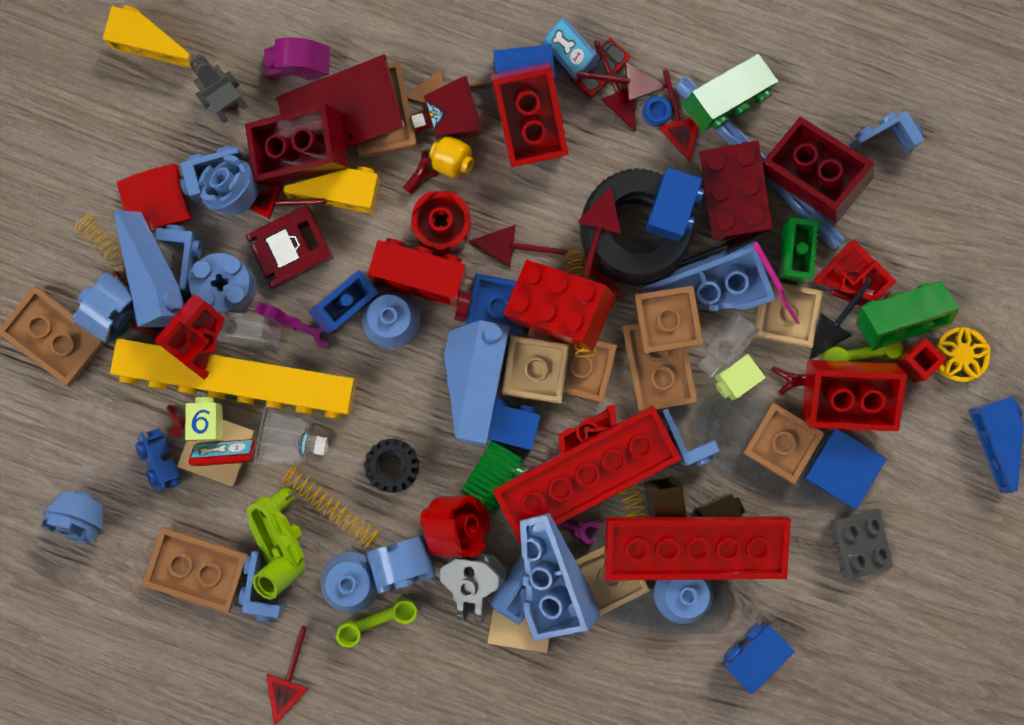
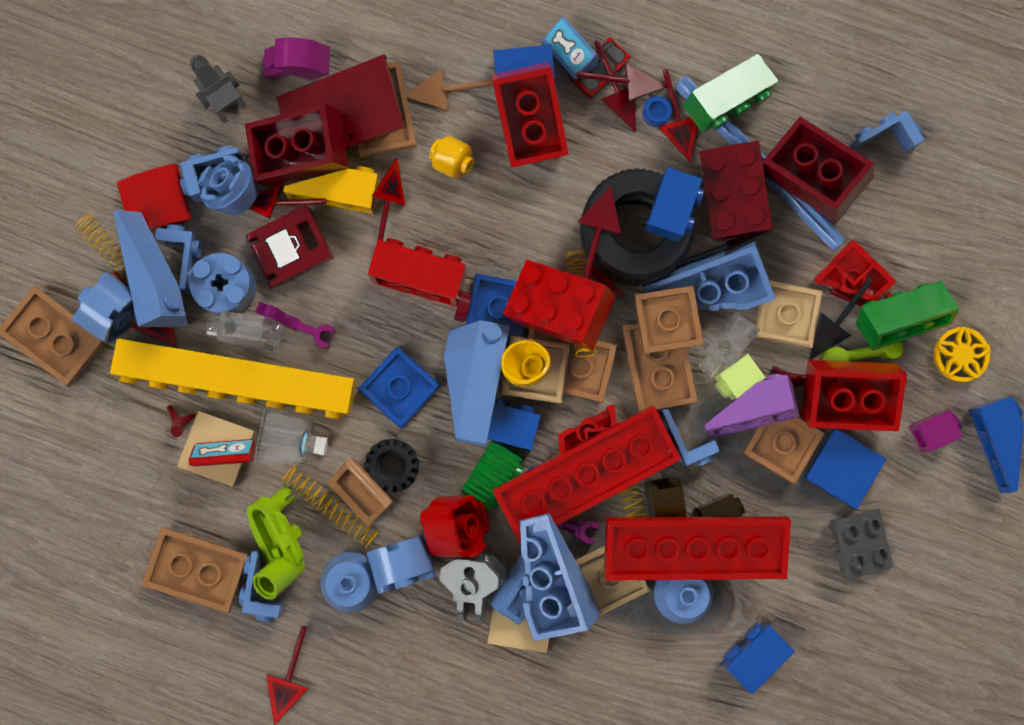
(75, 516): medium blue cone -> none
(135, 34): yellow slope -> none
(159, 471): blue hinge -> none
(193, 334): red slope -> none
(204, 420): yellowish green brick -> none
(343, 302): blue brick -> none
(349, 630): lime bar -> none
(360, 491): none -> medium nougat tile
(390, 190): none -> piece
(391, 319): medium blue cone -> none
(399, 387): none -> blue tile
(420, 174): dark red bar -> none
(441, 206): red brick -> none
(450, 111): dark red torso -> none
(501, 244): dark red piece -> none
(525, 363): none -> yellow piece
(759, 406): none -> medium lavender slope
(775, 280): dark pink piece -> none
(798, 250): green brick -> none
(920, 360): red brick -> none
(936, 430): none -> magenta brick

